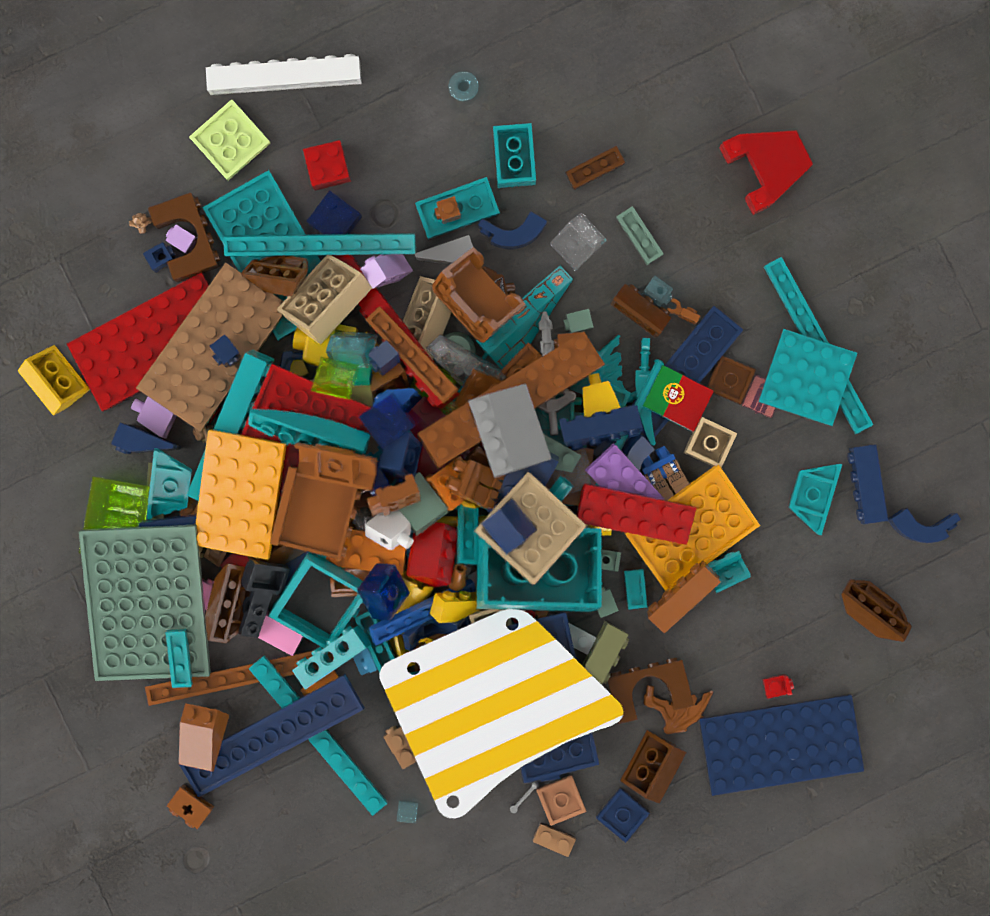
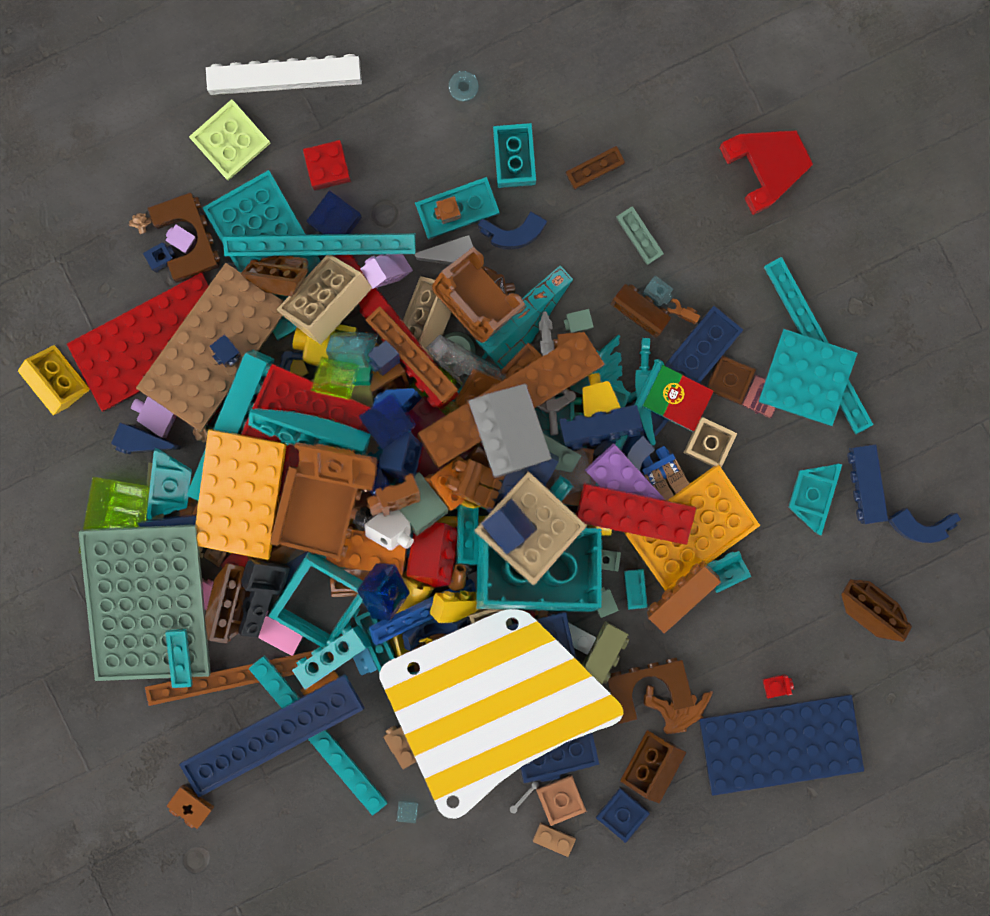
(201, 736): slope -> none
(578, 241): clear slope -> none

